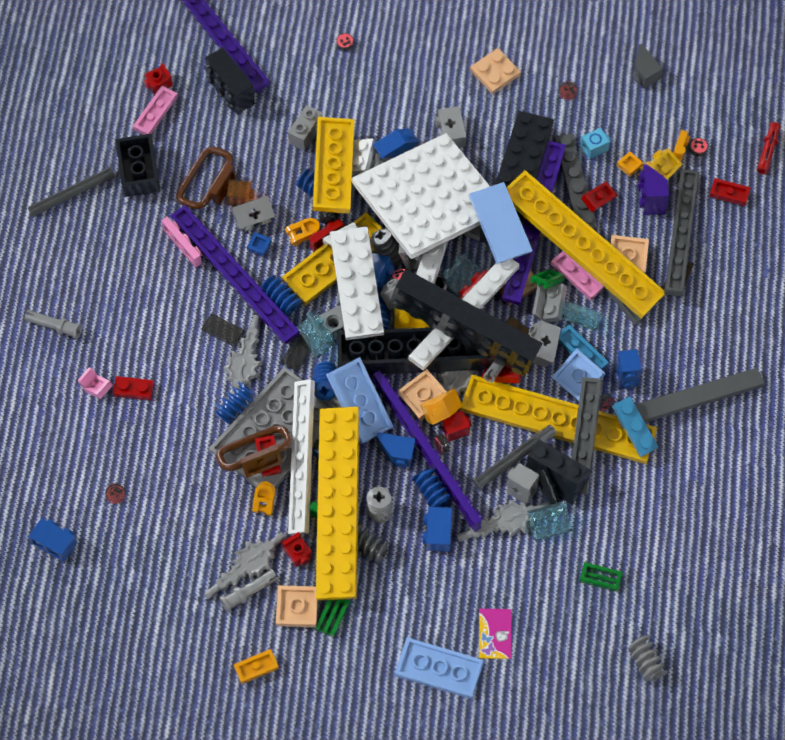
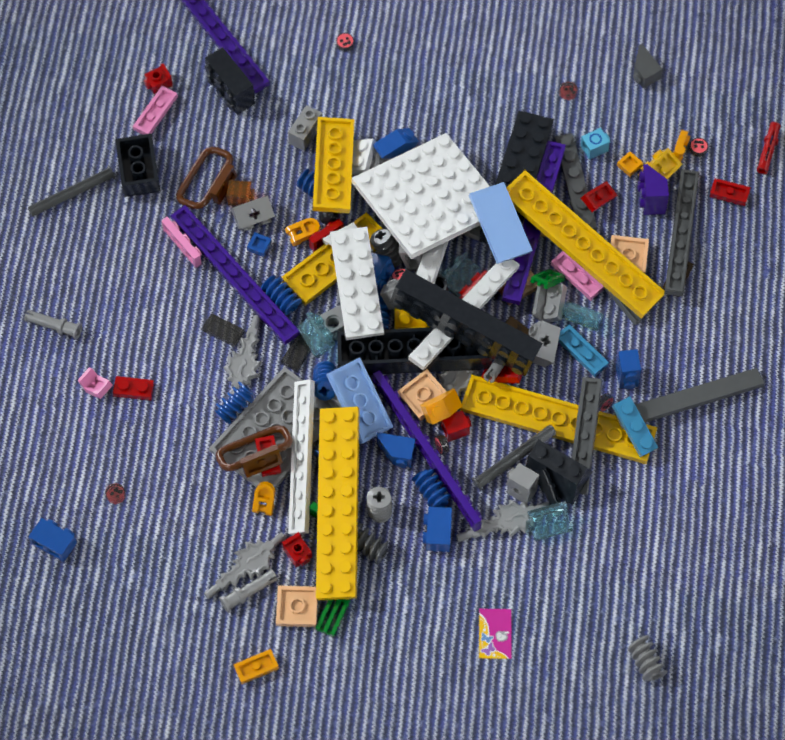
(439, 668): light blue tile -> none
(451, 122): light grey brick -> none
(495, 71): light nougat plate -> none
(573, 370): light blue tile -> none
(600, 584): green tile -> none

